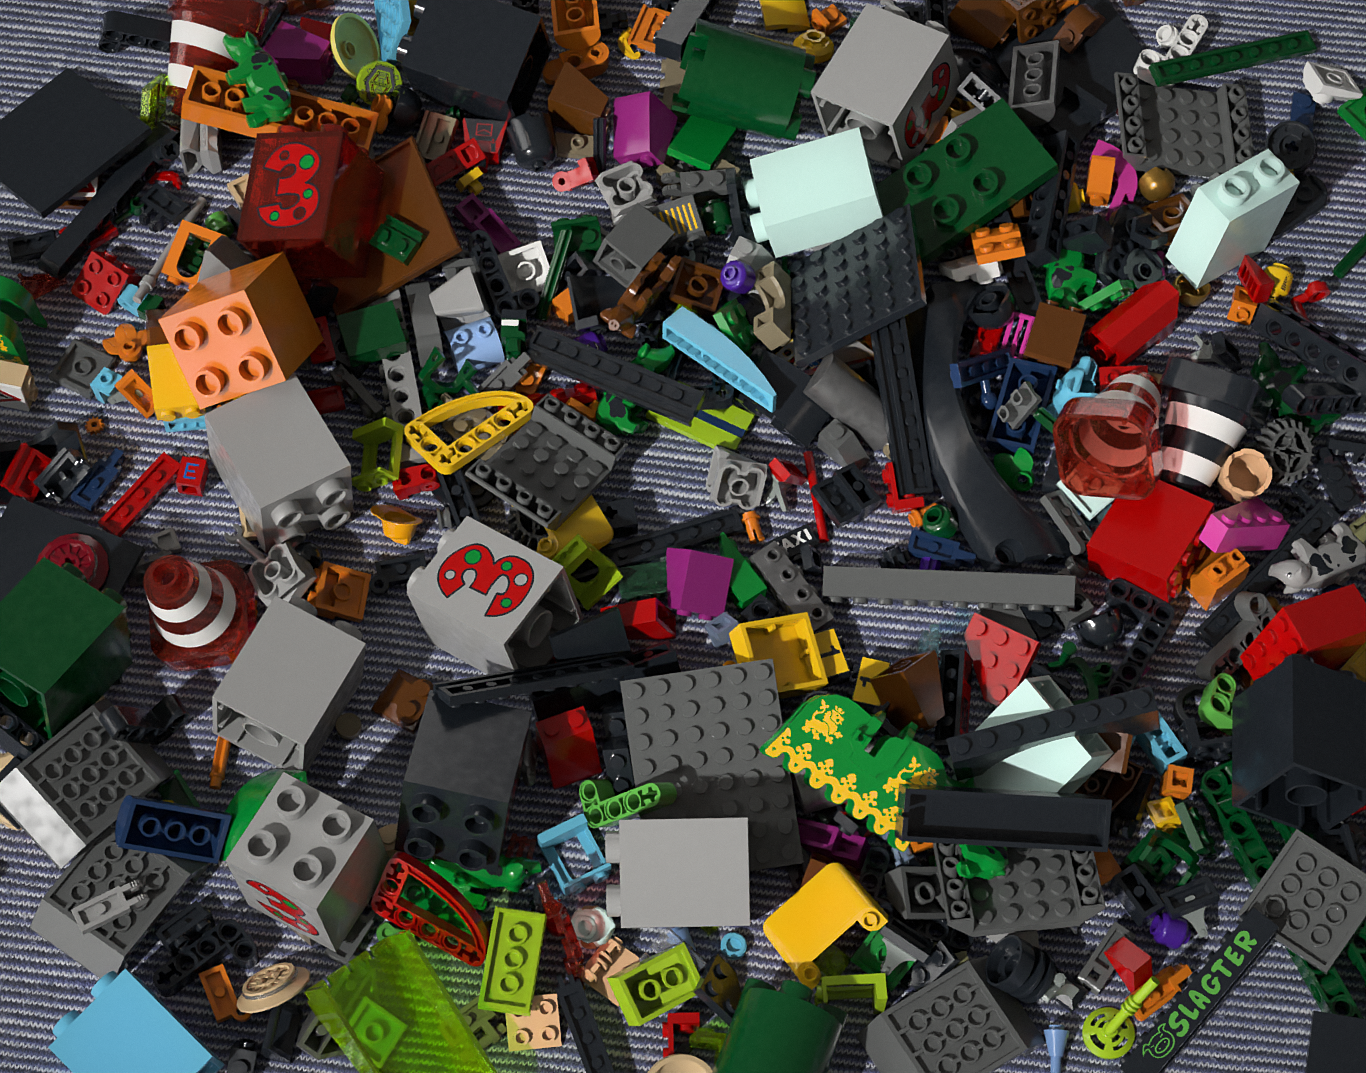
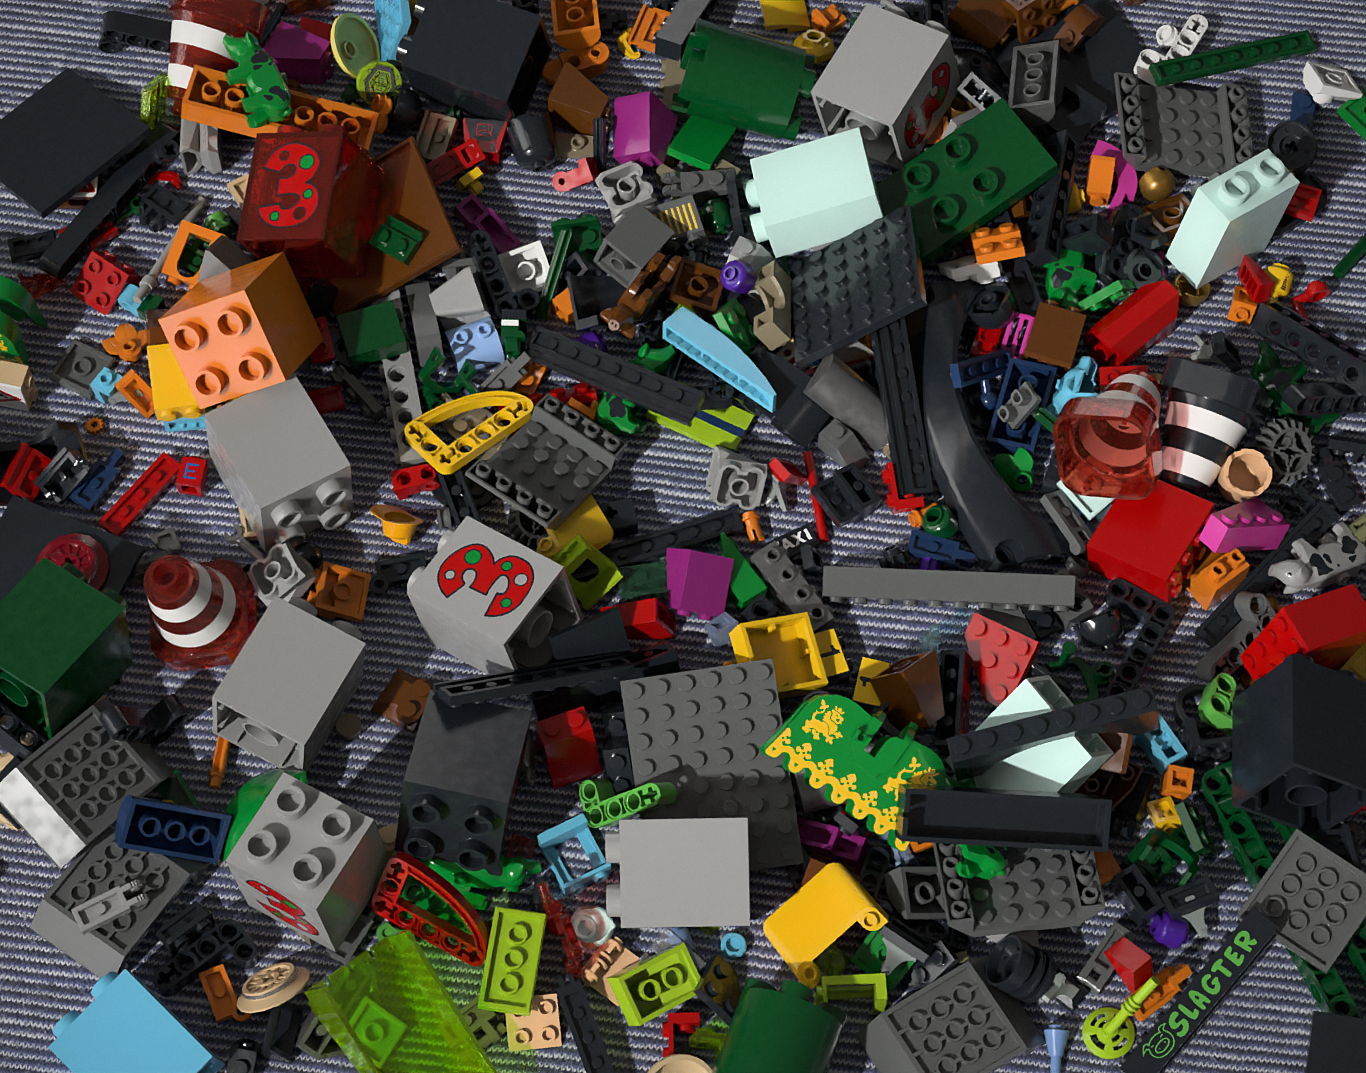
(370, 436): lime panel -> none
(1303, 202): none -> red plate

